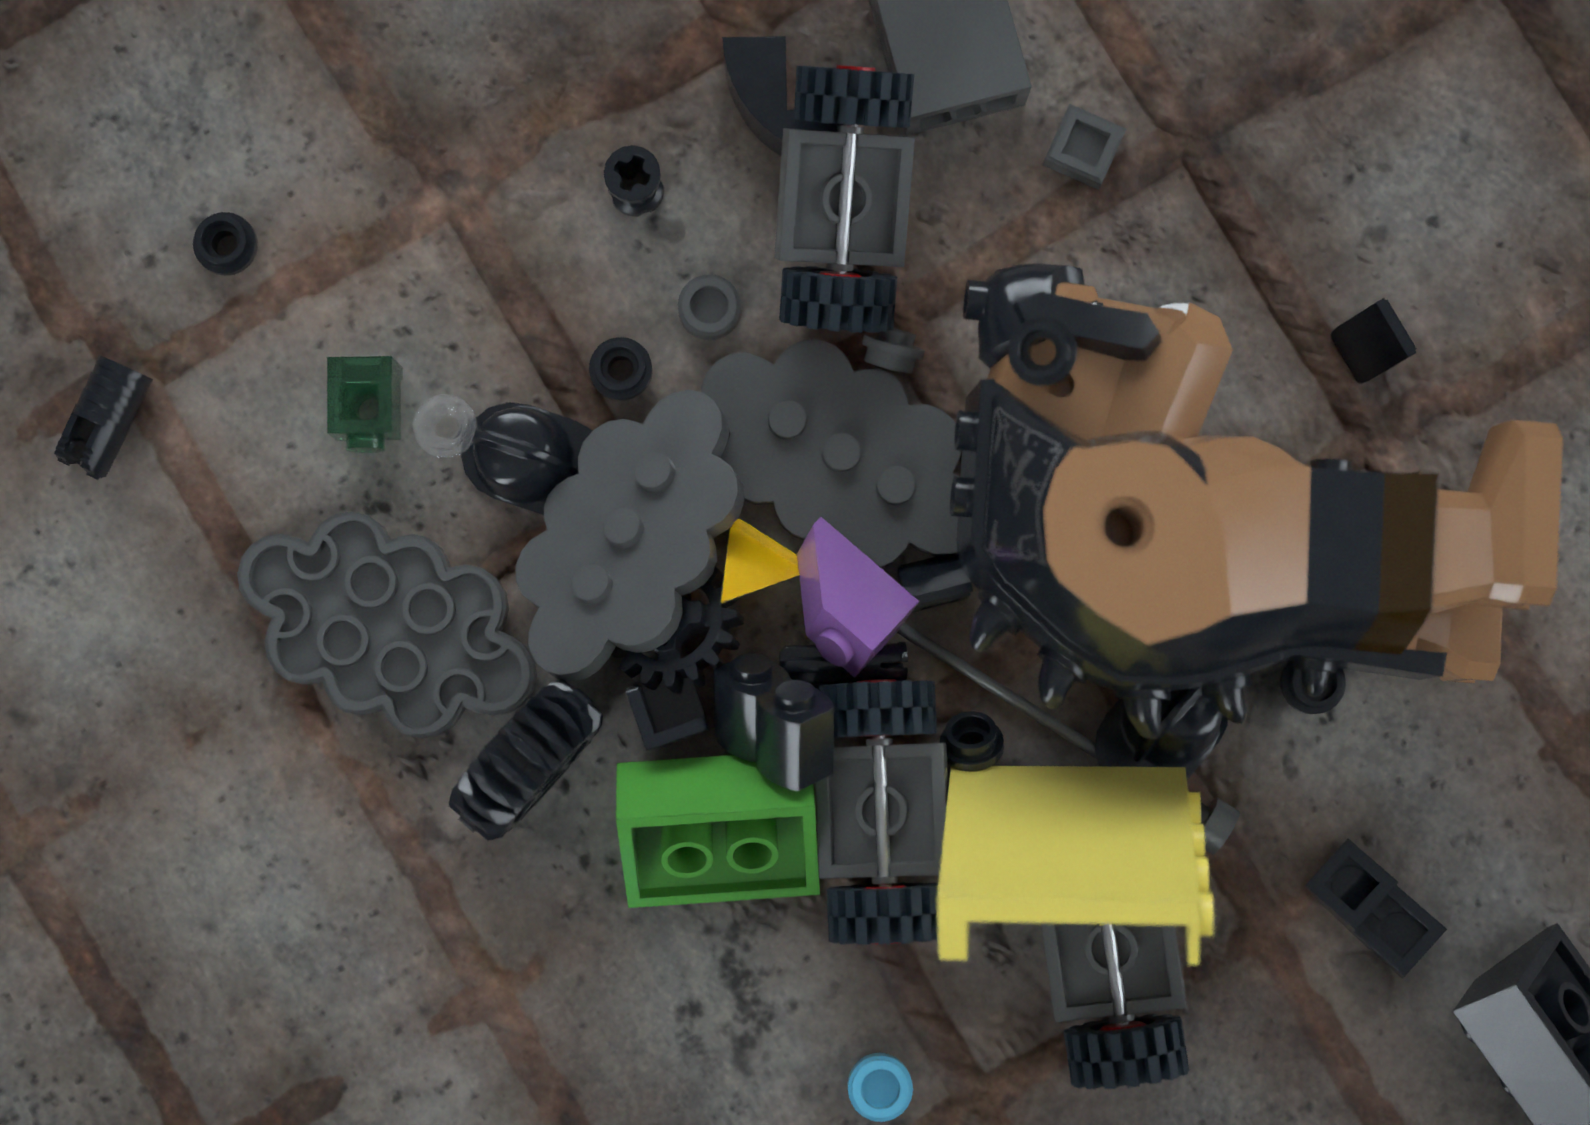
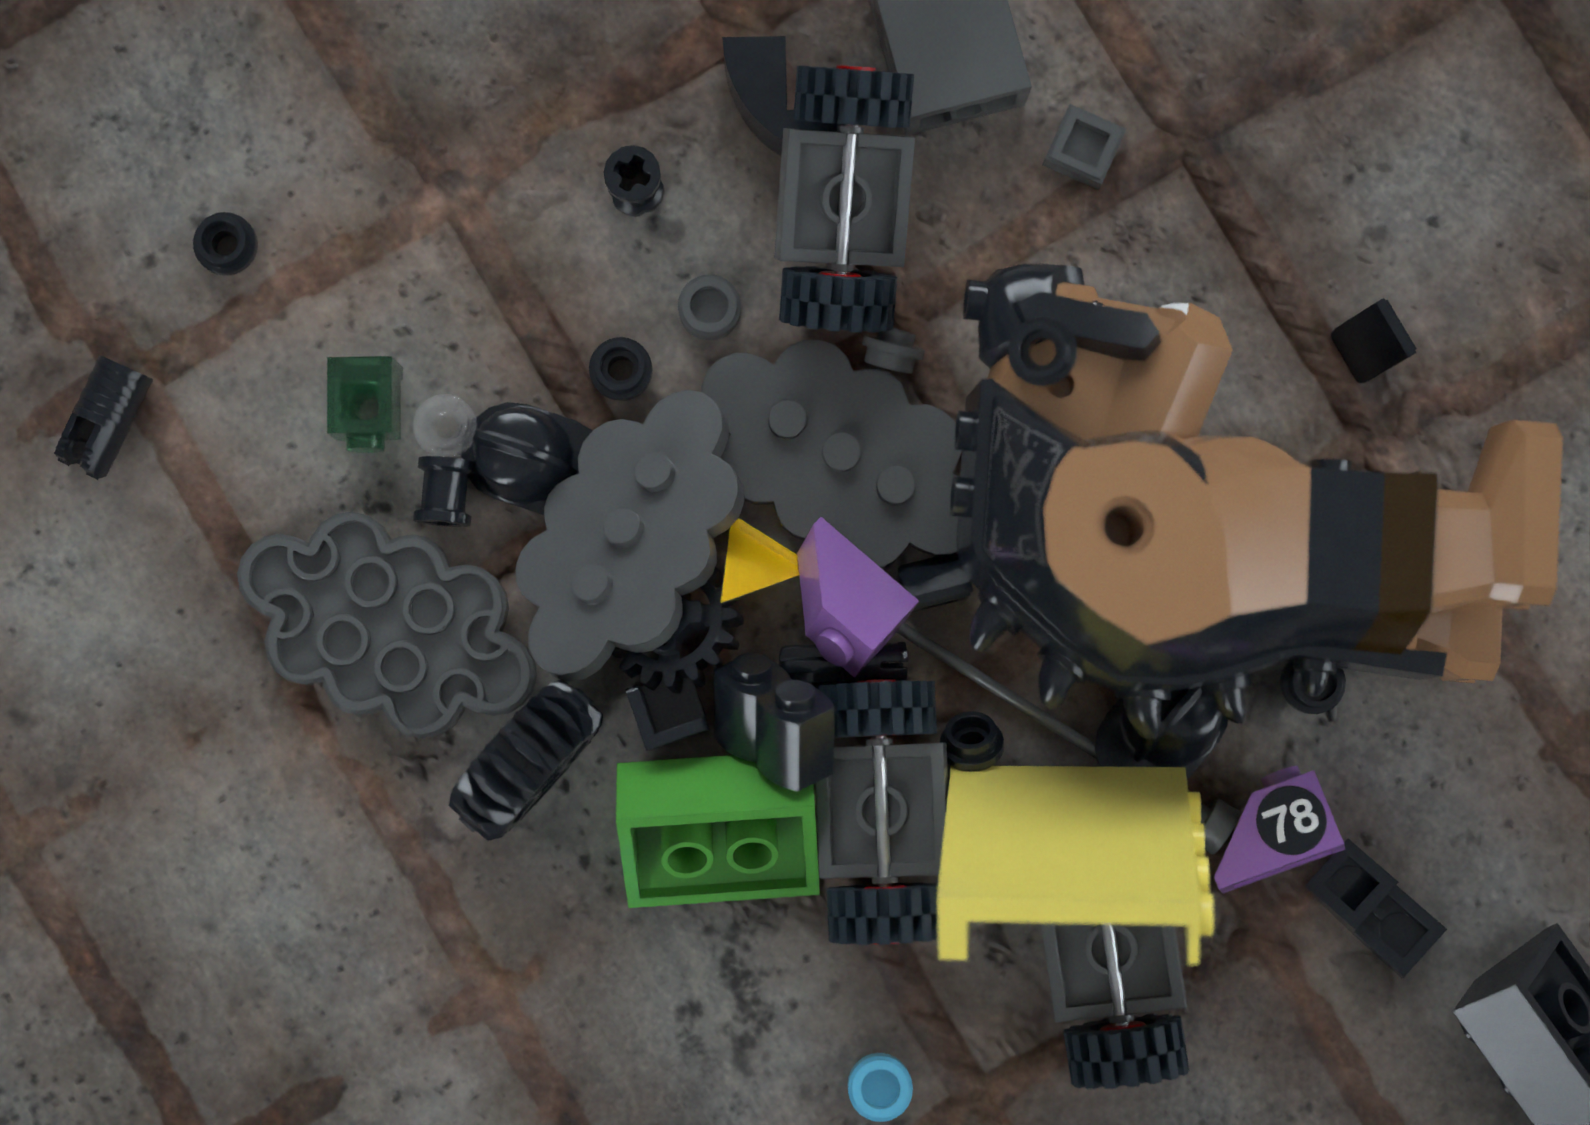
(444, 491): none -> black bush
(1279, 830): none -> slope

